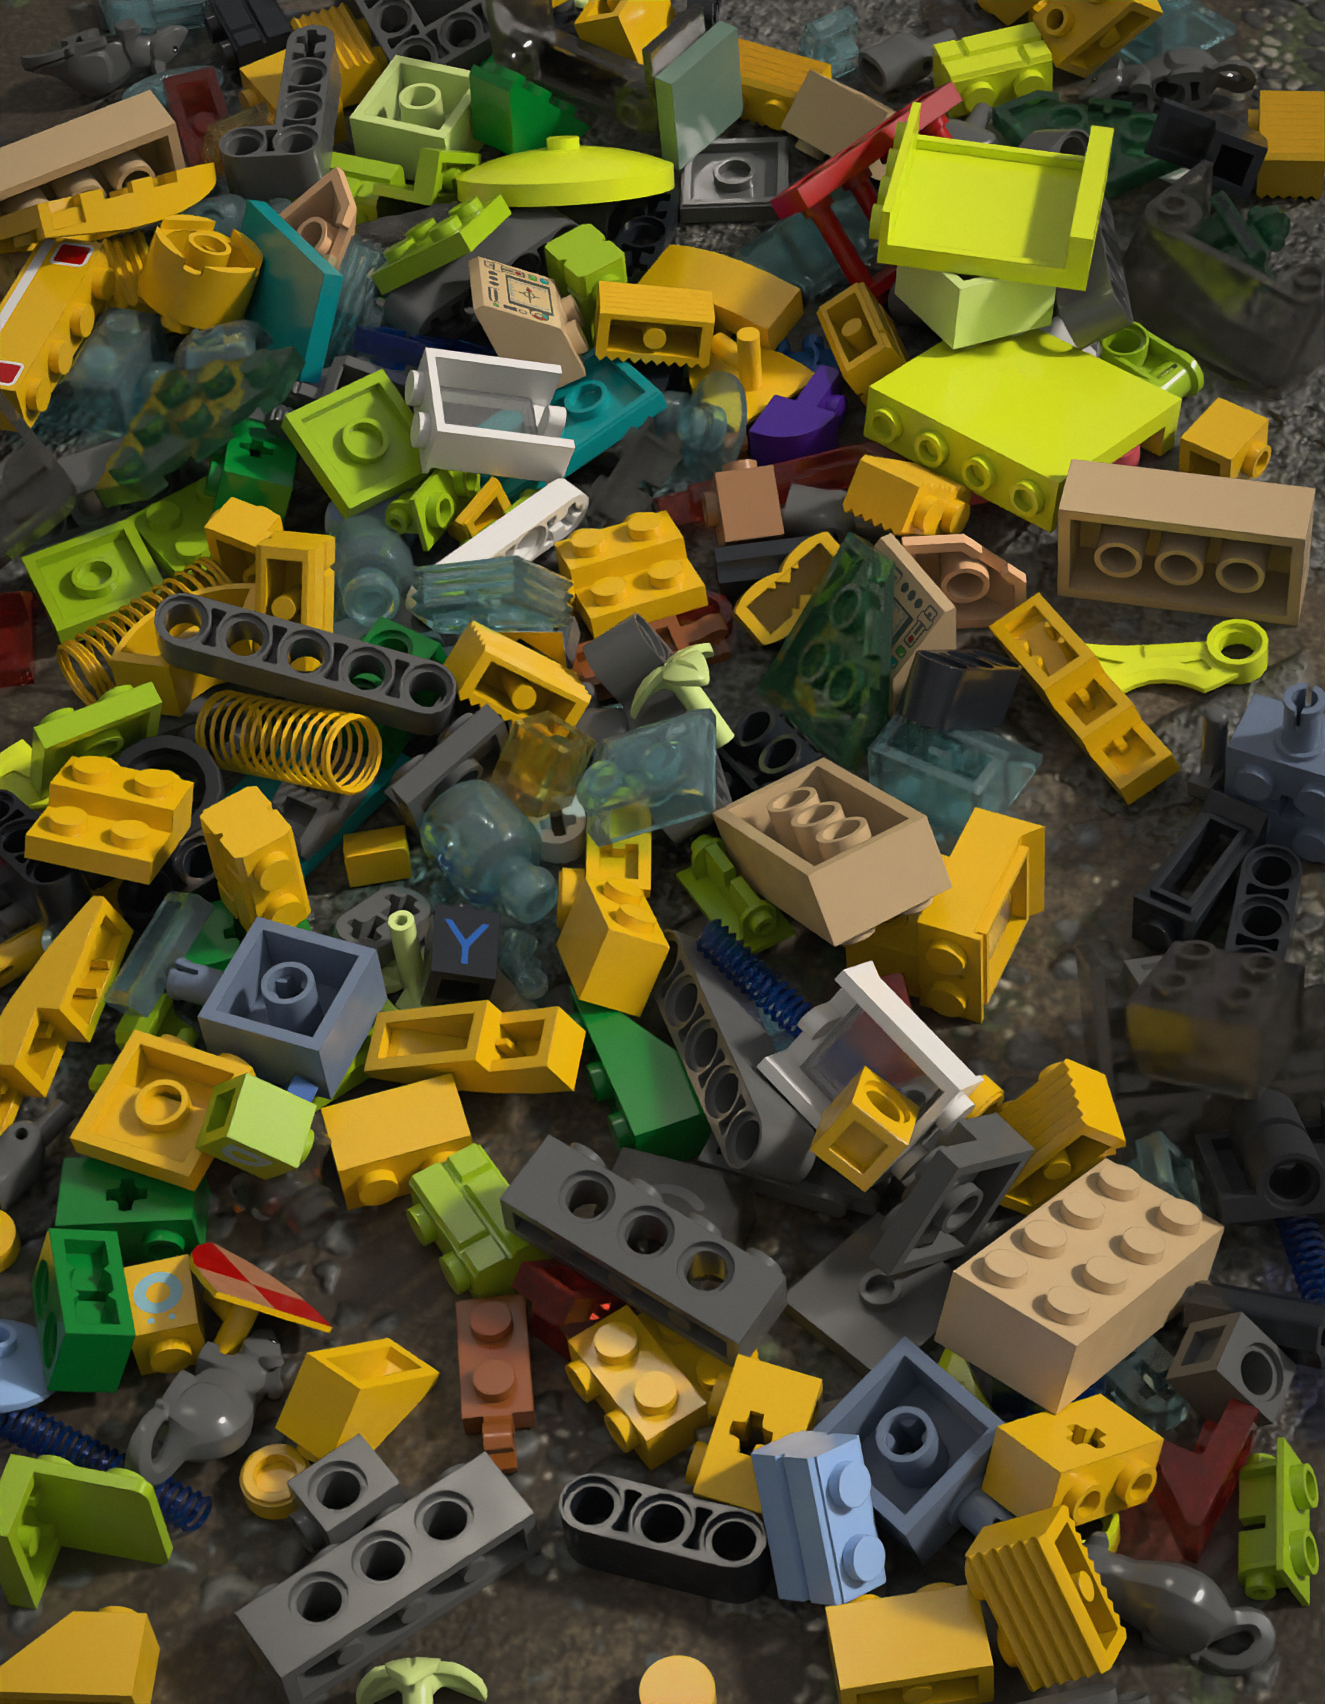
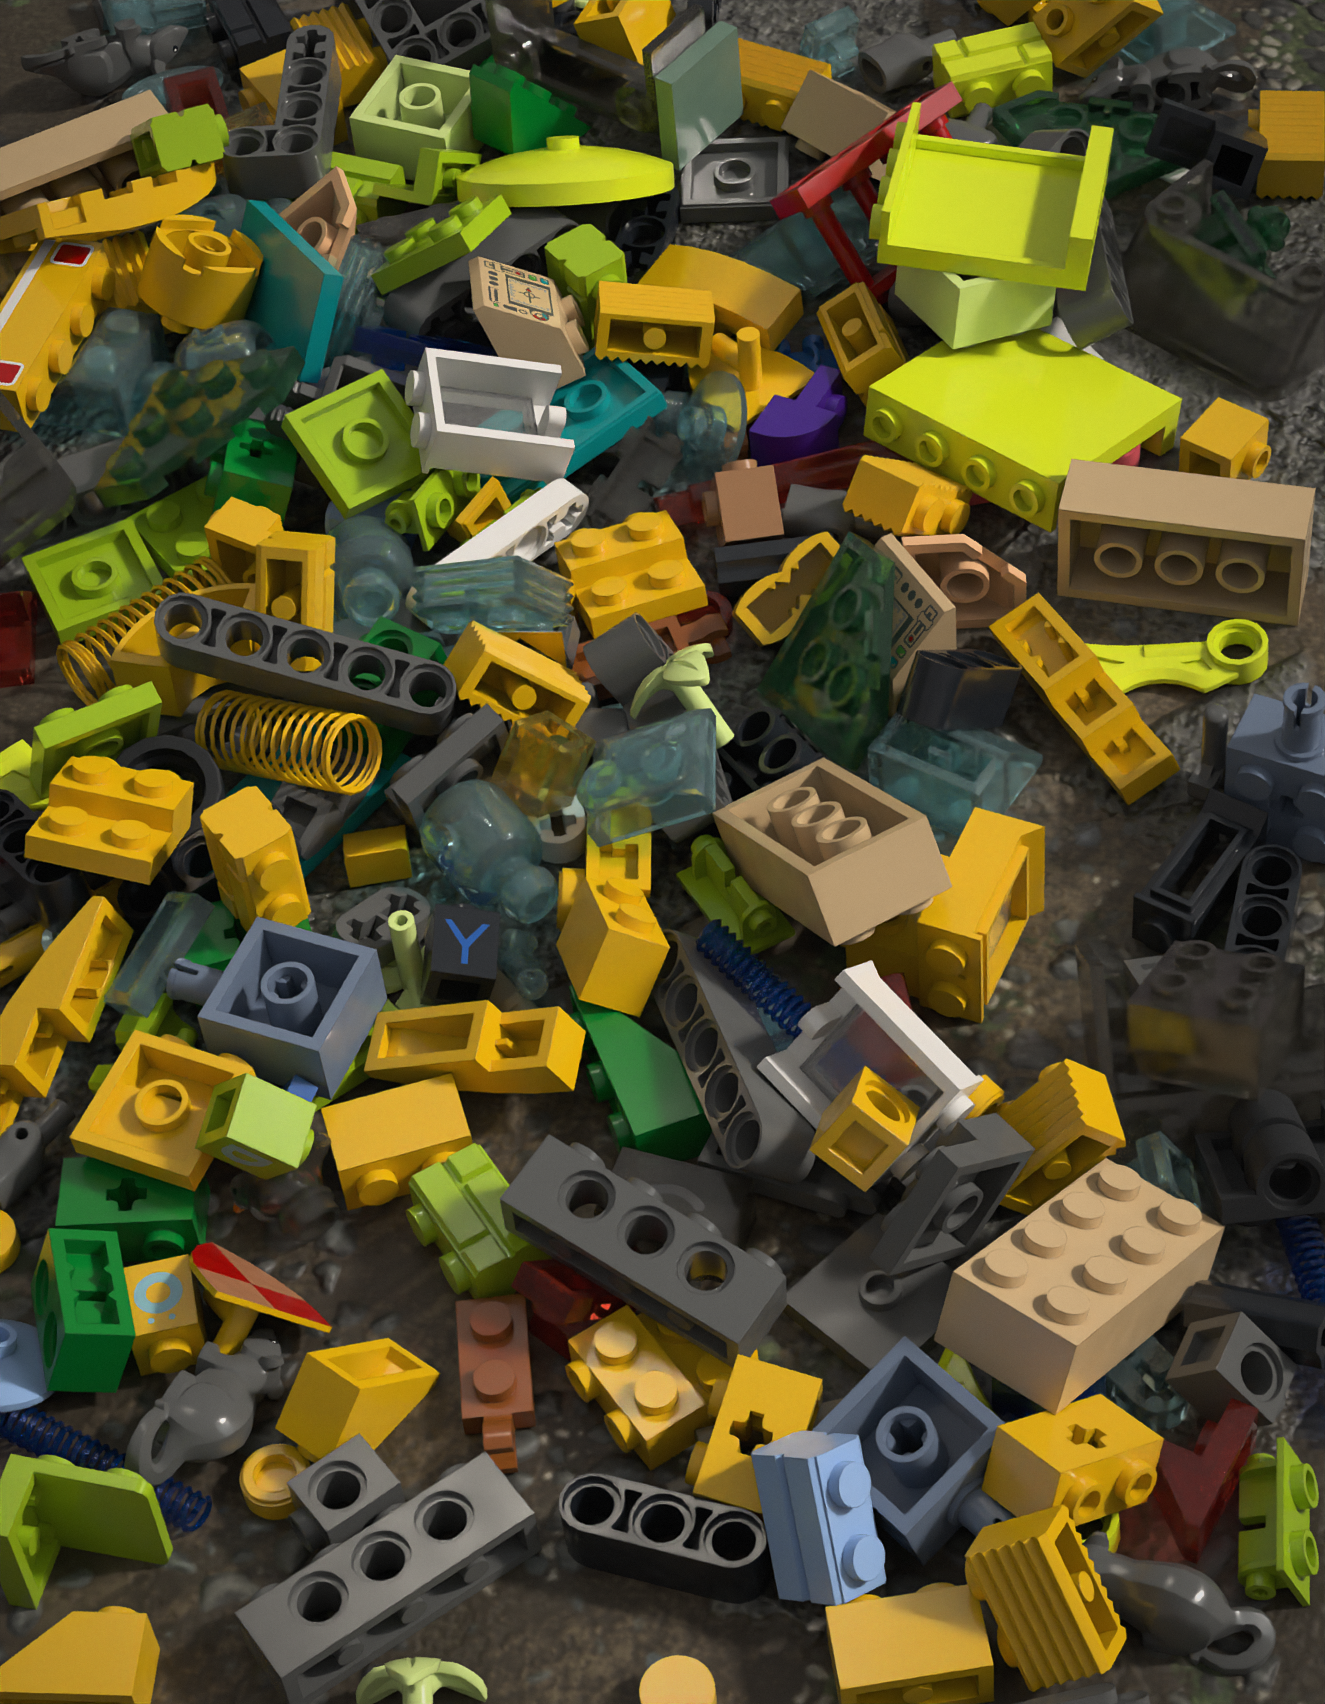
(179, 140): none -> lime brick
(1152, 360): lime piece -> none

